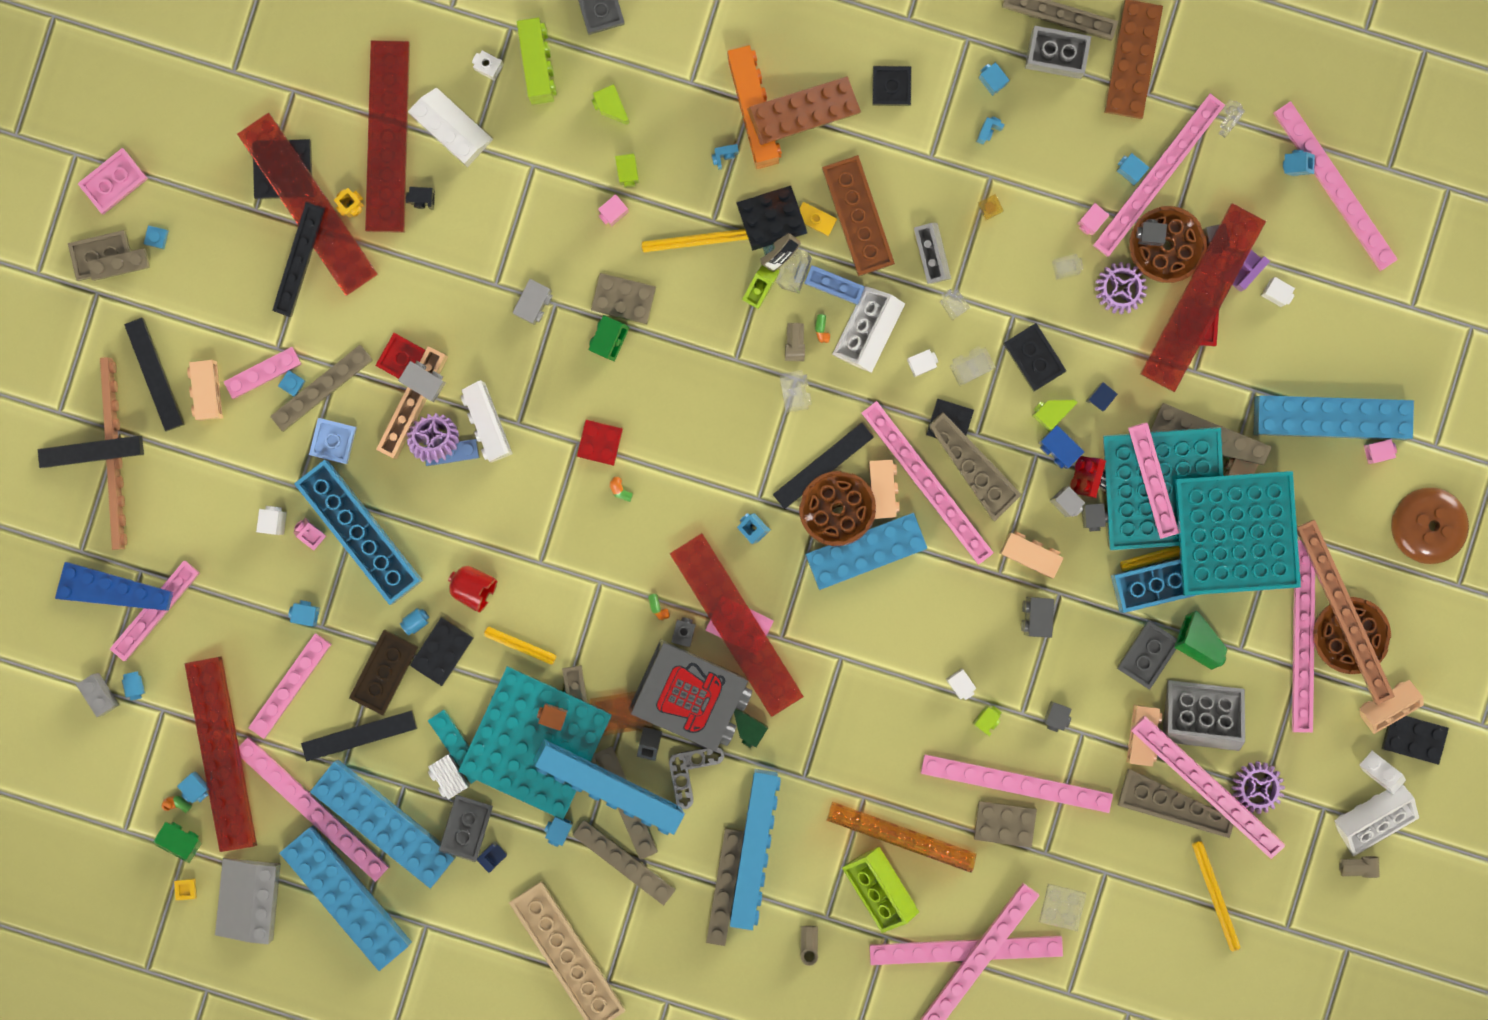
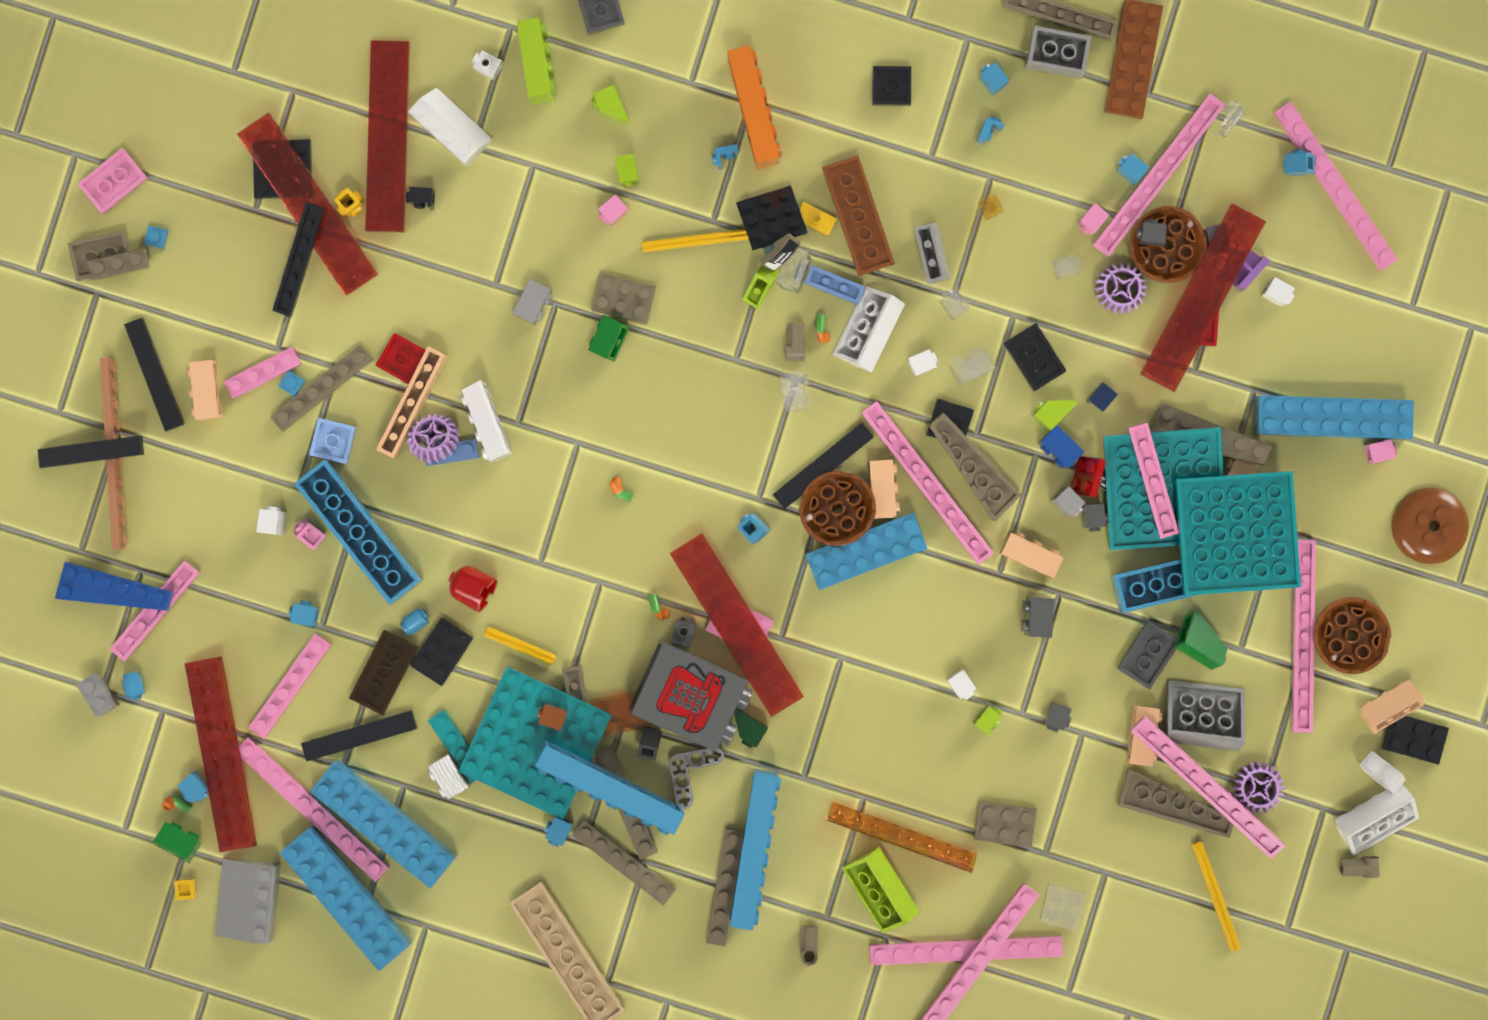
(422, 381): light grey brick -> none
(465, 828): dark grey plate -> none
(491, 857): dark blue panel -> none
(600, 442): red plate -> none
(803, 110): dark orange plate -> none
(1016, 783): bright pink plate -> none
(1150, 558): yellow axle -> none
(1345, 612): nougat plate -> none

